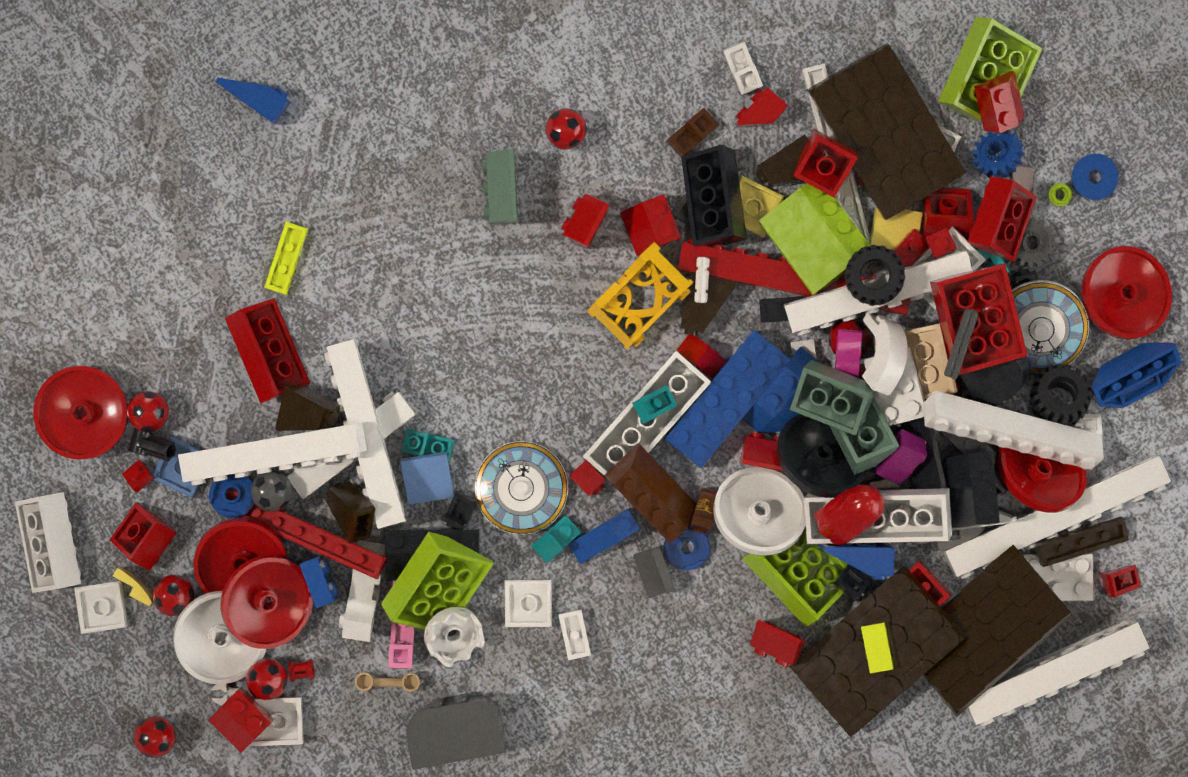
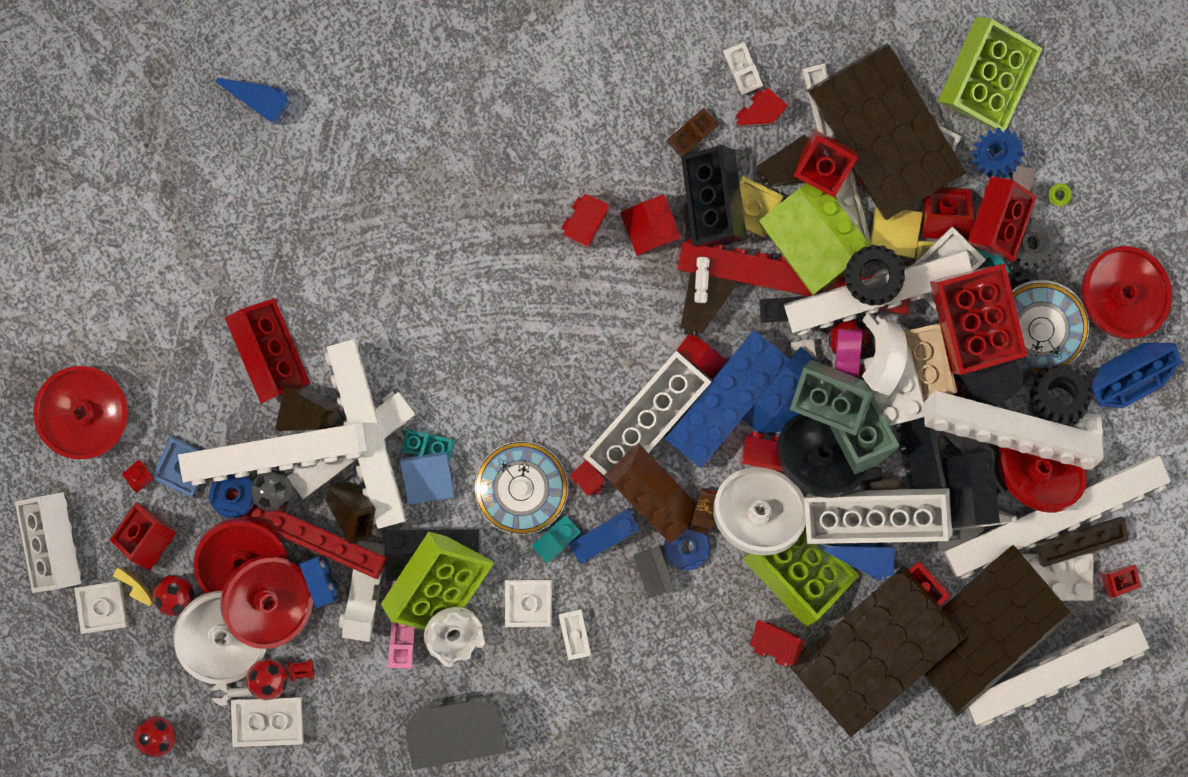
(147, 411): red piece -> none
(147, 444): black piece -> none
(241, 719): red slope -> none
(286, 258): neon yellow tile -> none
(366, 682): tan bar -> none
(459, 511): black bracket -> none
(500, 187): sand green slope -> none
(566, 128): red piece -> none
(609, 300): yellow fence -> none
(654, 404): teal slope -> none
(850, 513): red hair -> none
(852, 583): black bracket -> none
(877, 647): neon yellow tile -> none
(905, 459): magenta brick -> none
(911, 248): red plate -> none
(940, 242): red plate -> none
(961, 343): dark grey axle -> none
(999, 103): red slope -> none
(1107, 171): blue tile -> none

